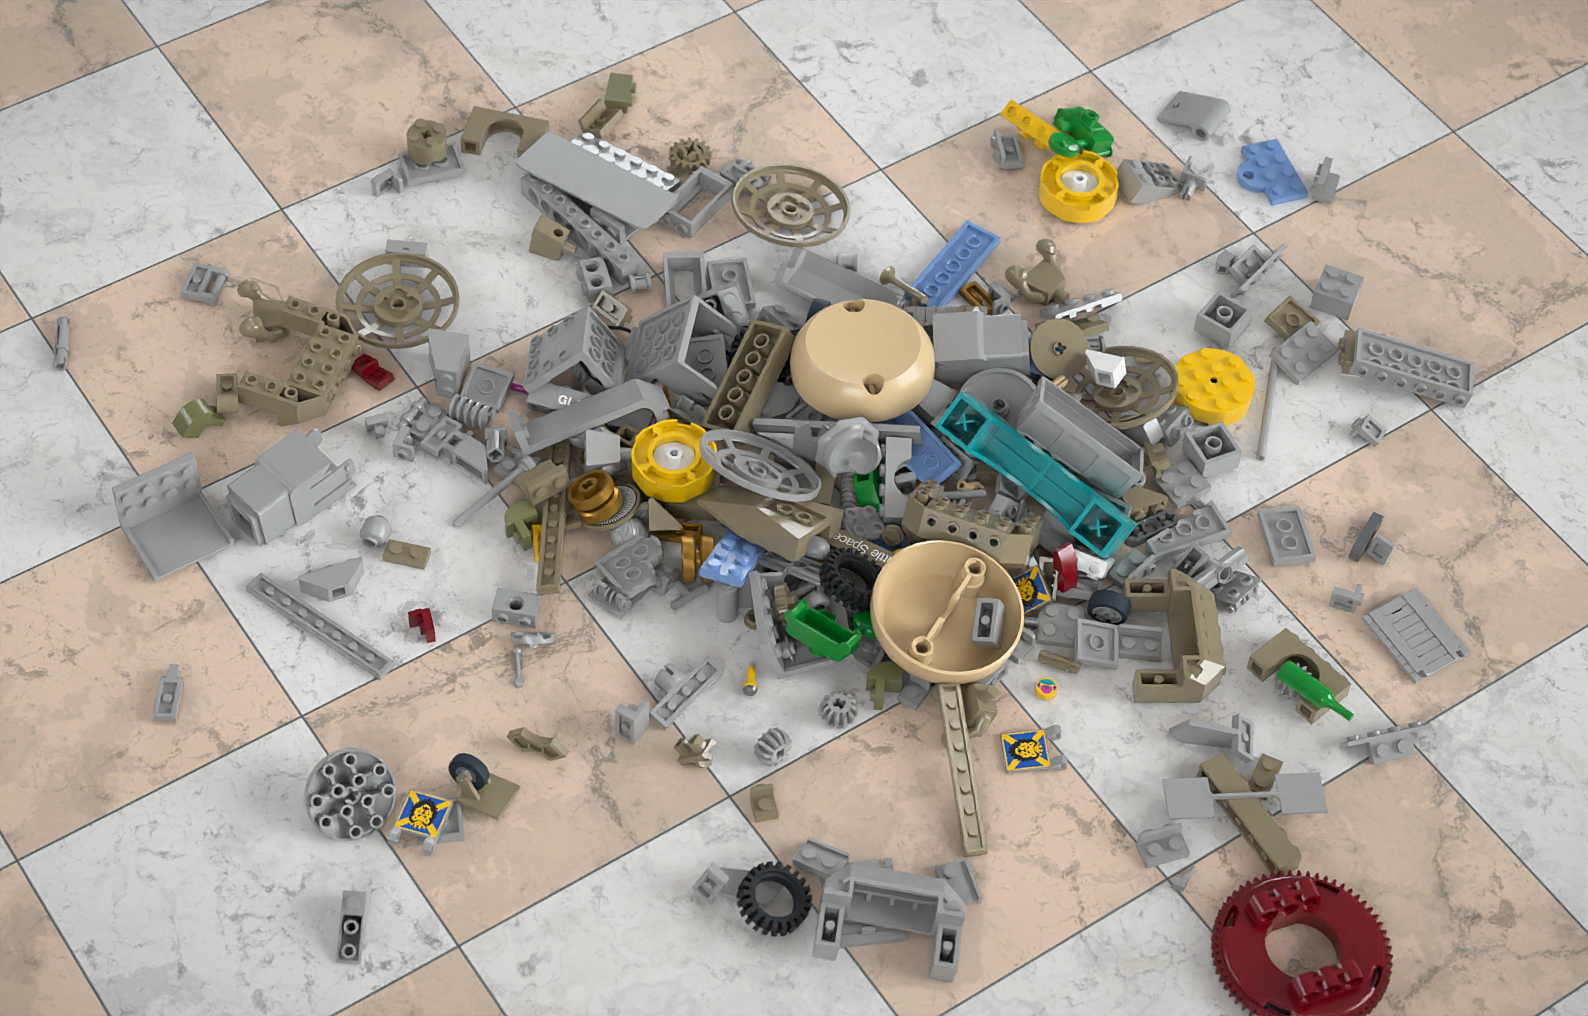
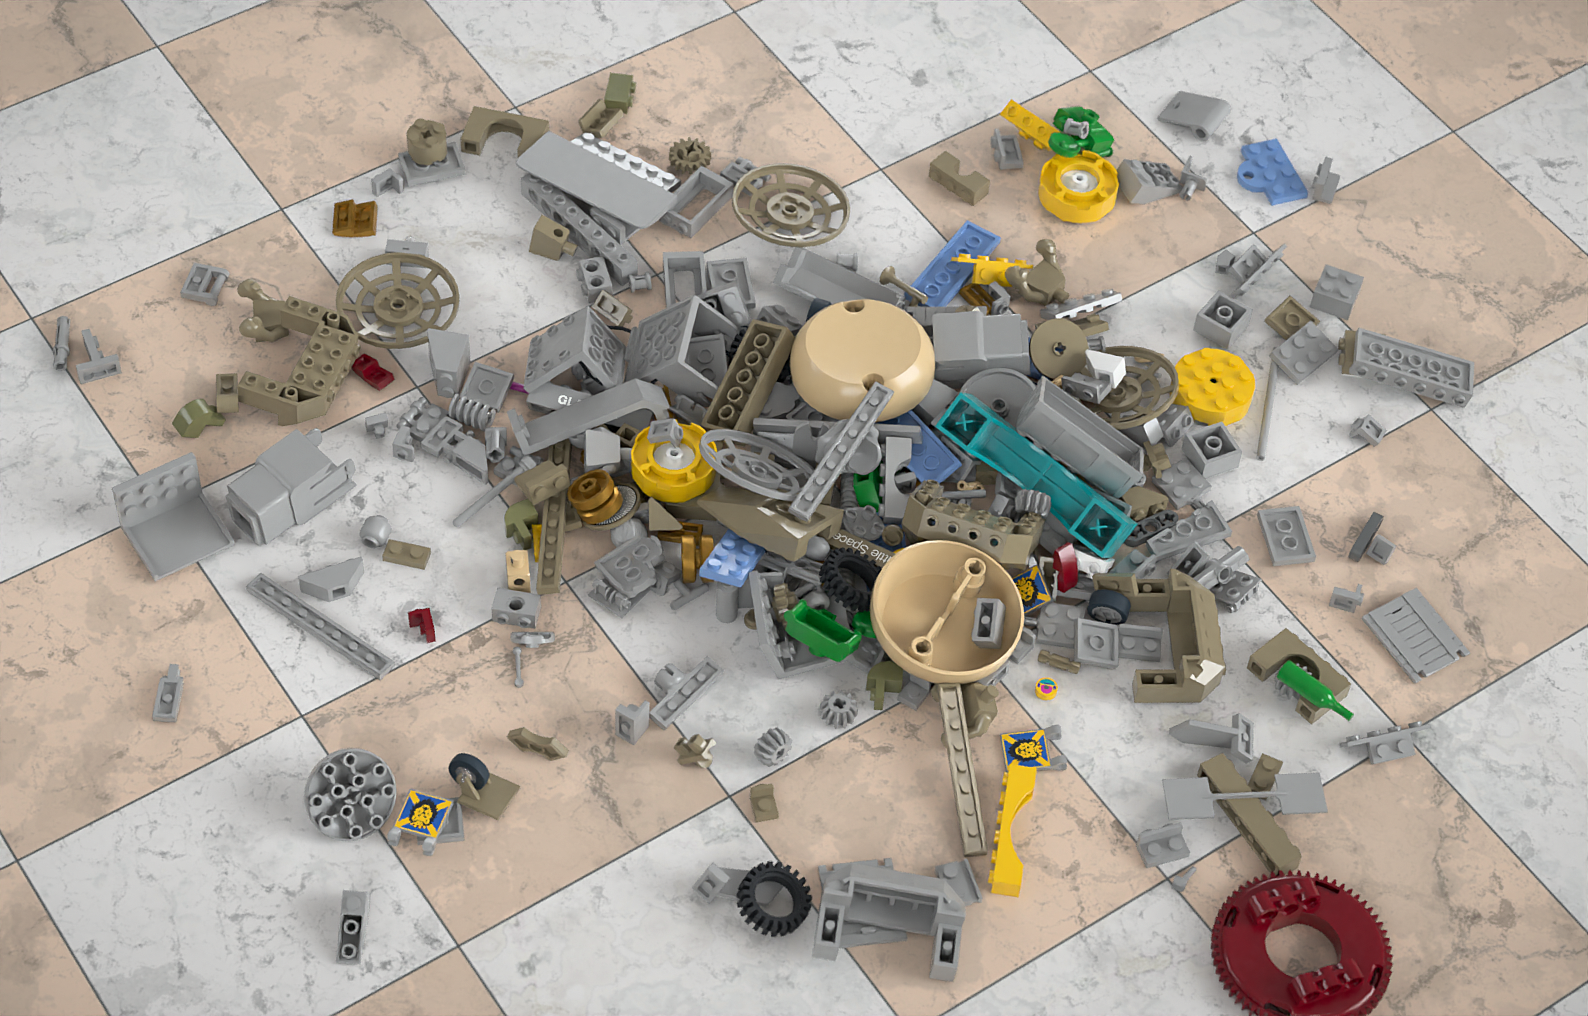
(98, 366): none -> light grey bracket
(354, 219): none -> pearl gold slope
(518, 568): none -> tan torso
(665, 431): none -> light grey bracket
(750, 687): piece -> none
(820, 858): light grey plate -> none
(840, 451): none -> light grey tile
(946, 172): none -> dark tan arch
(988, 271): none -> yellow bracket
(1008, 869): none -> yellow arch
(1032, 501): none -> light grey gear
(1076, 128): none -> light grey bush
(1085, 387): none -> light grey bracket
(1119, 582): none -> dark tan plate

